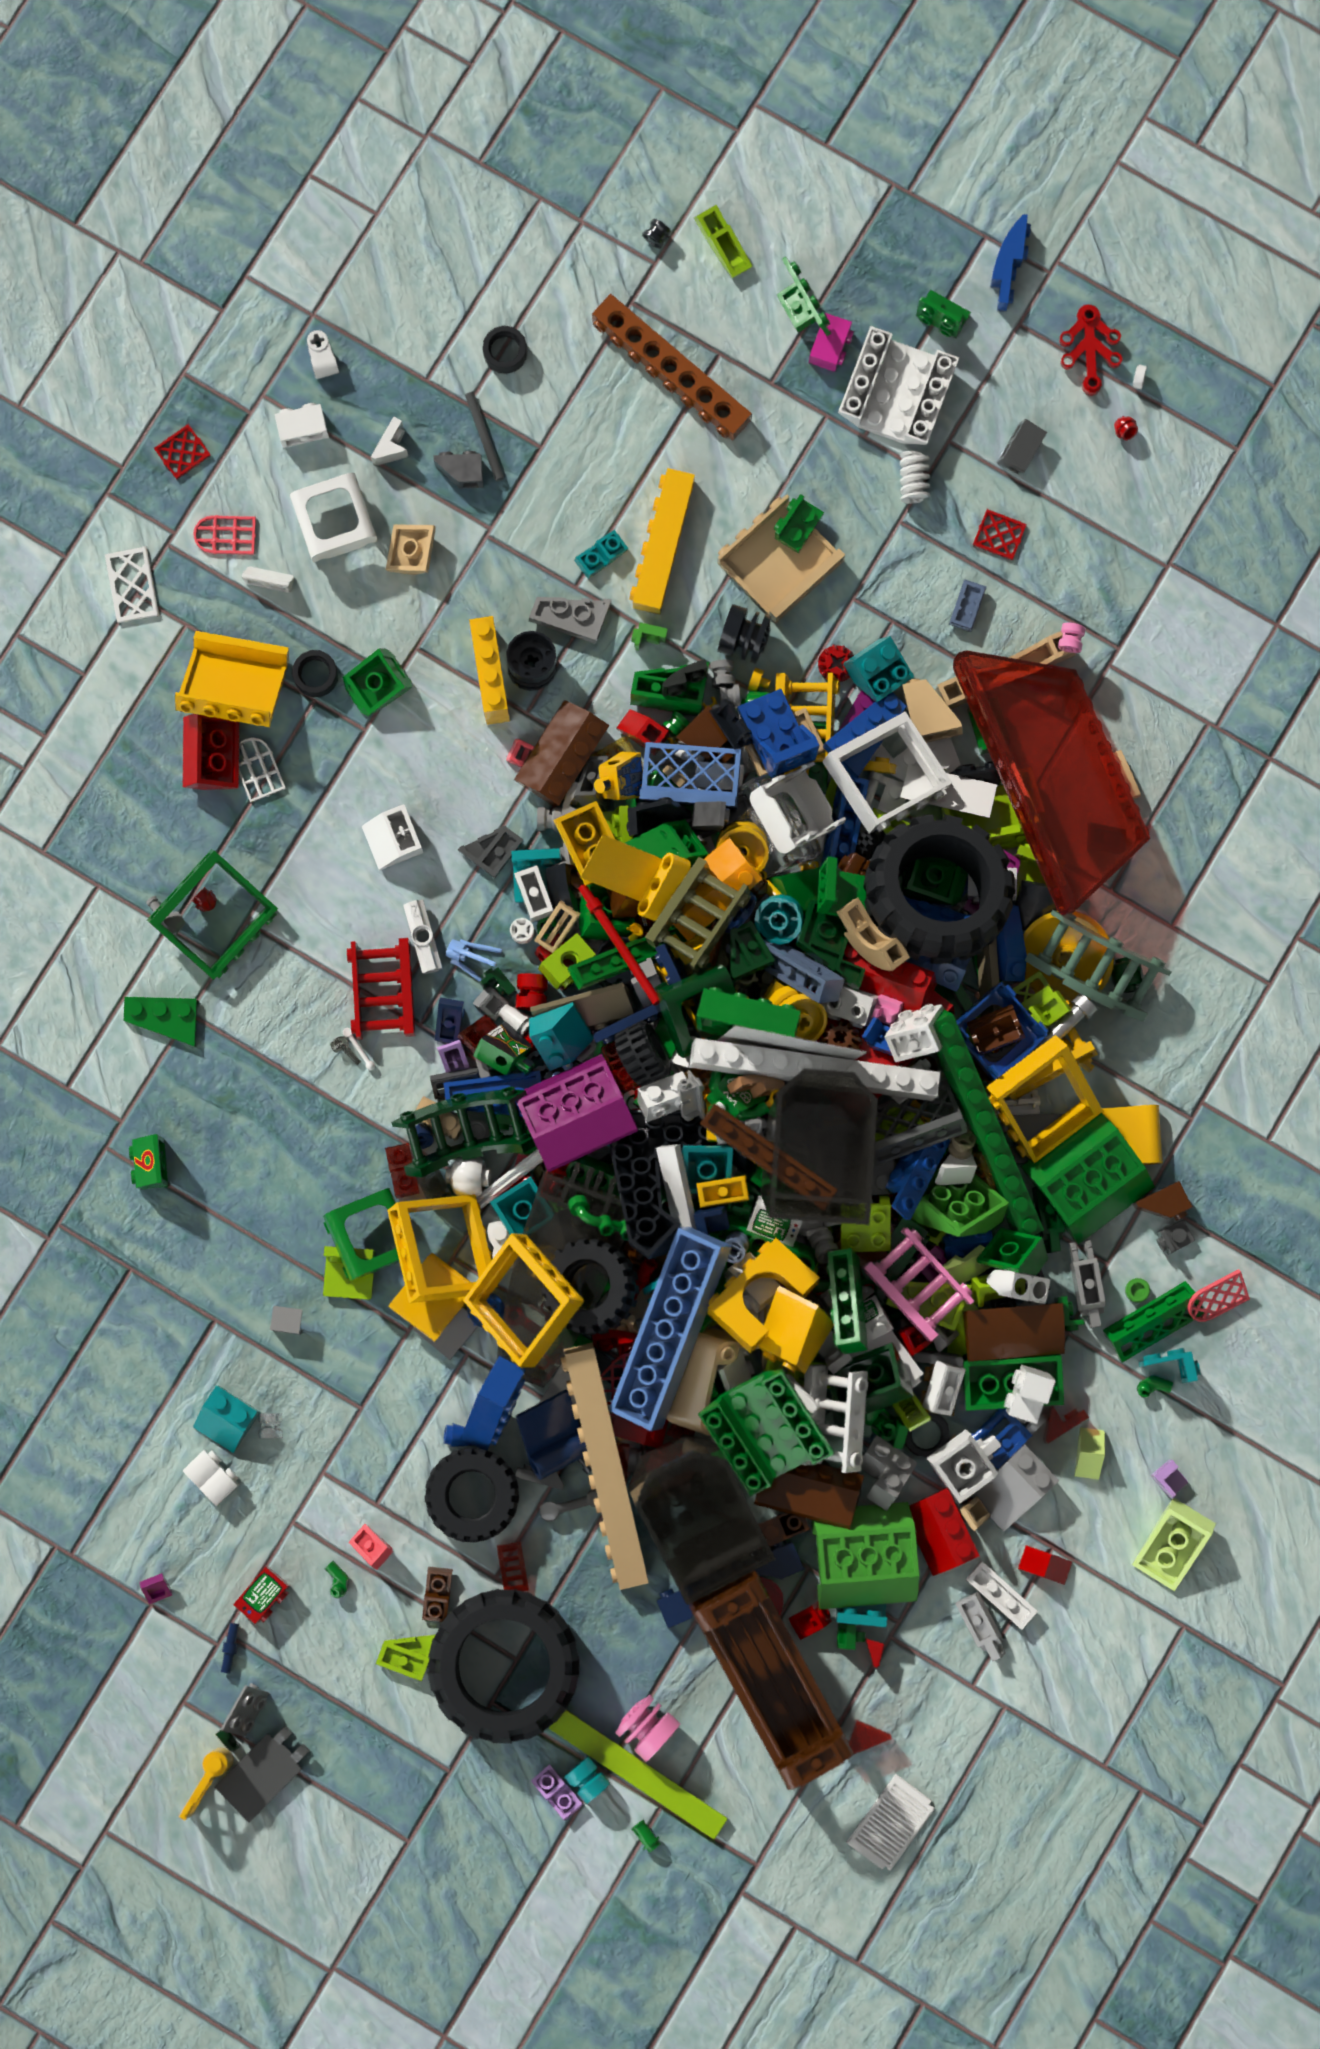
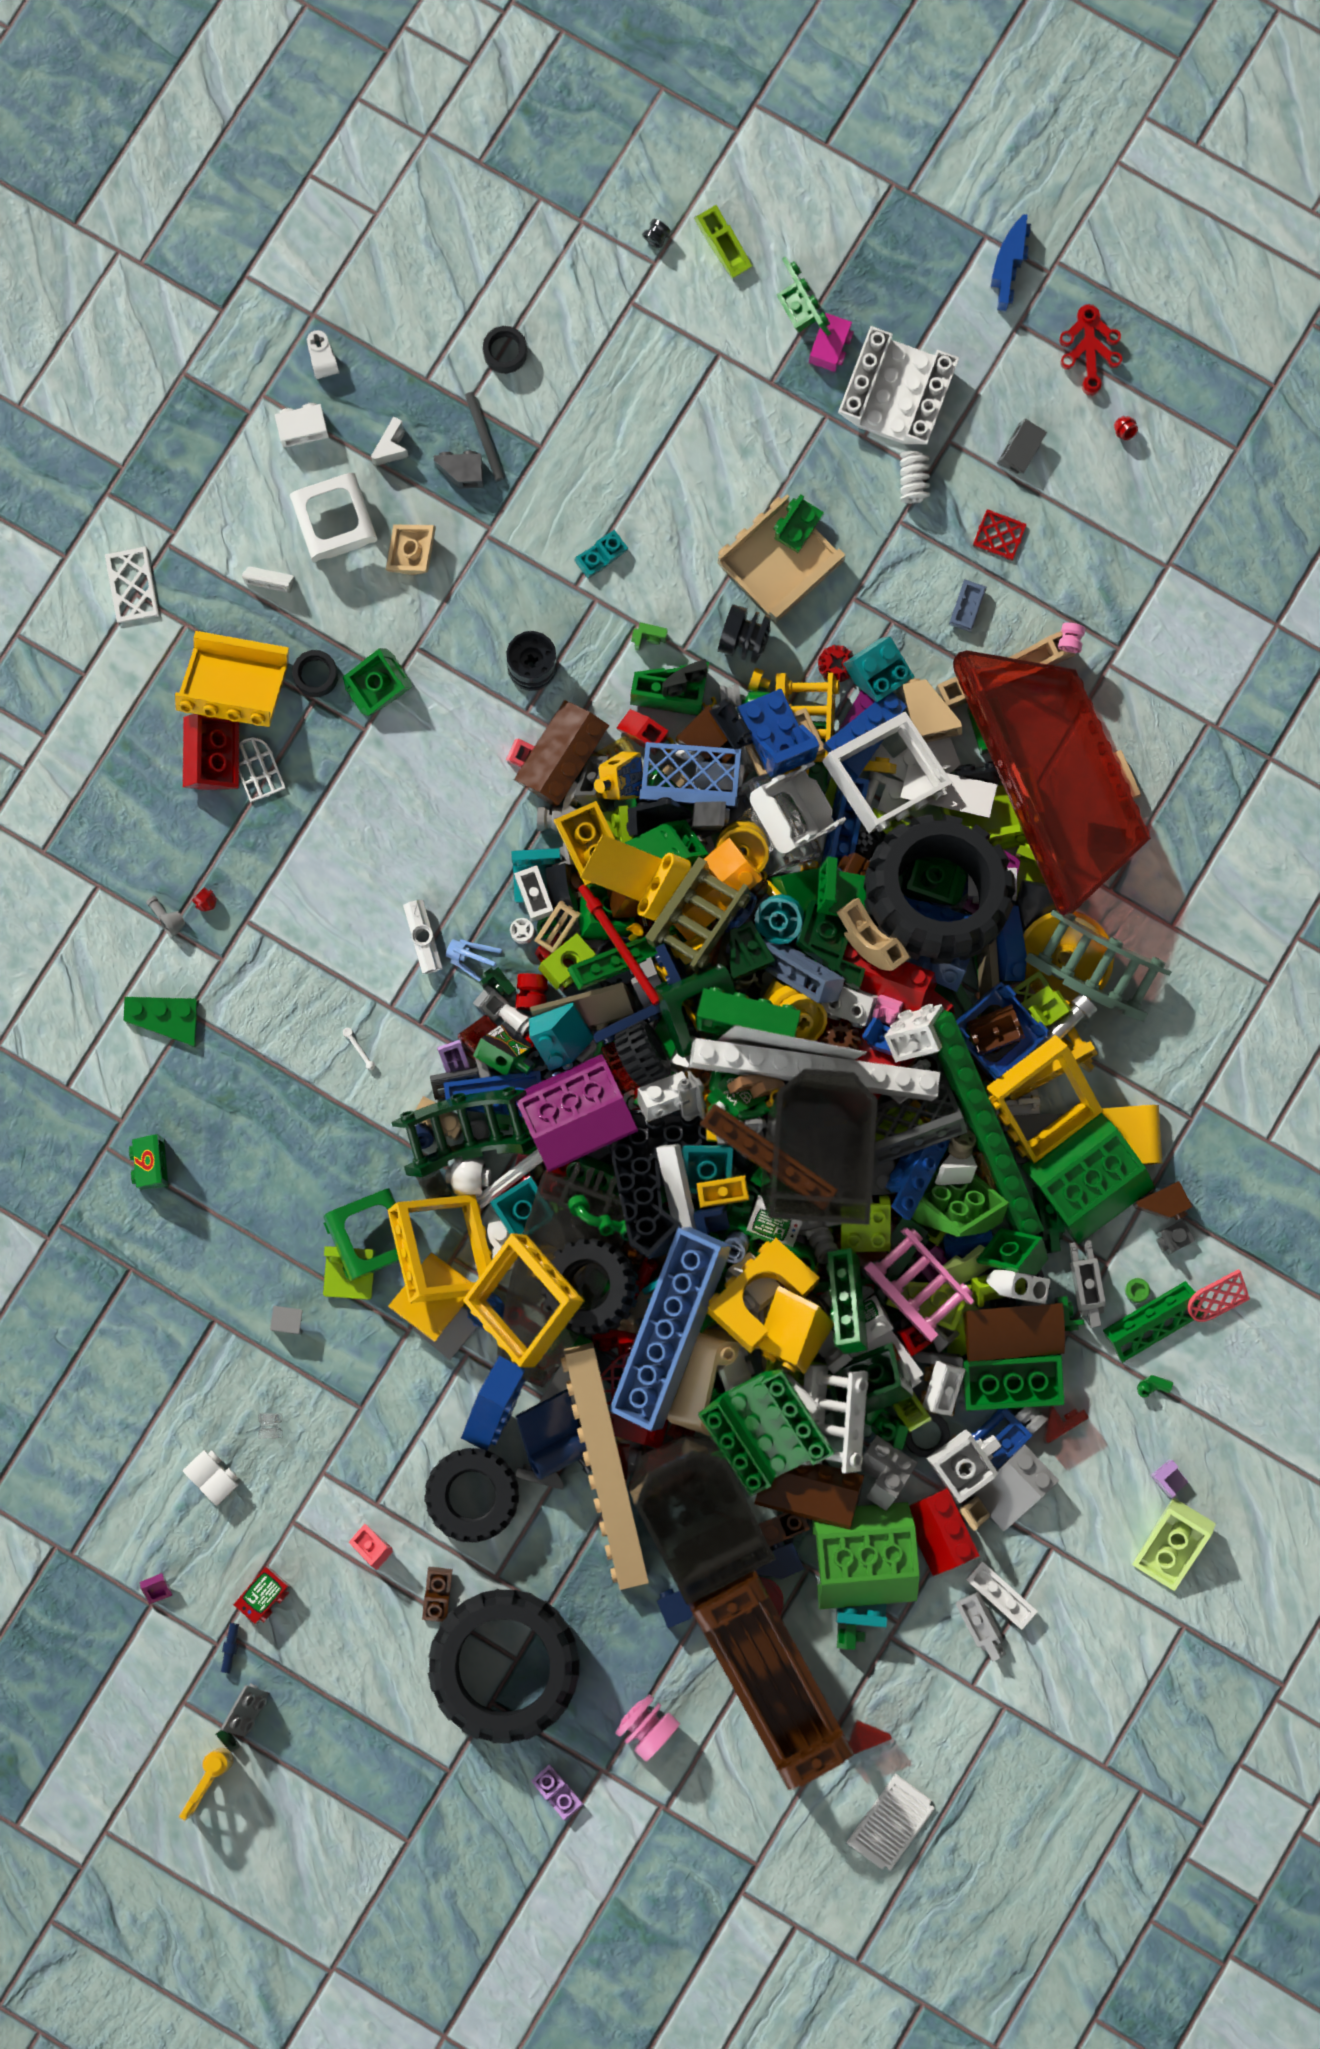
(166, 462): red window -> none
(225, 1418): teal slope -> none
(234, 529): coral window -> none
(236, 949): green window -> none
(261, 1774): dark grey tile -> none
(340, 1580): green arm -> none
(342, 1043): clear smoke hand -> none
(392, 837): white slope -> none
(397, 1158): clear red slope -> none
(404, 999): red fence -> none
(406, 1655): lime wing -> none
(449, 1020): dark blue slope -> none
(453, 1435): blue cone -> none
(489, 670): yellow arch -> none
(492, 850): dark grey wing -> none
(511, 1547): clear red slope -> none
(550, 1511): dark grey bar -> none
(573, 617): light grey wing -> none
(587, 1780): teal wheel -> none
(612, 310): dark orange brick -> none
(639, 1774): lime tile -> none
(646, 1836): green pin -> none
(663, 541): yellow brick -> none
(676, 724): green wheel -> none
(722, 673): light grey wheel -> none
(810, 1620): red bracket -> none
(875, 1650): red slope -> none
(942, 314): green bracket -> none
(1029, 1393): white brick -> none
(1045, 1565): red slope -> none
(1090, 1453): yellowish green slope -> none
(1119, 968): dark green head -> none
(1139, 377): white tile -> none
(1187, 1366): teal bracket -> none

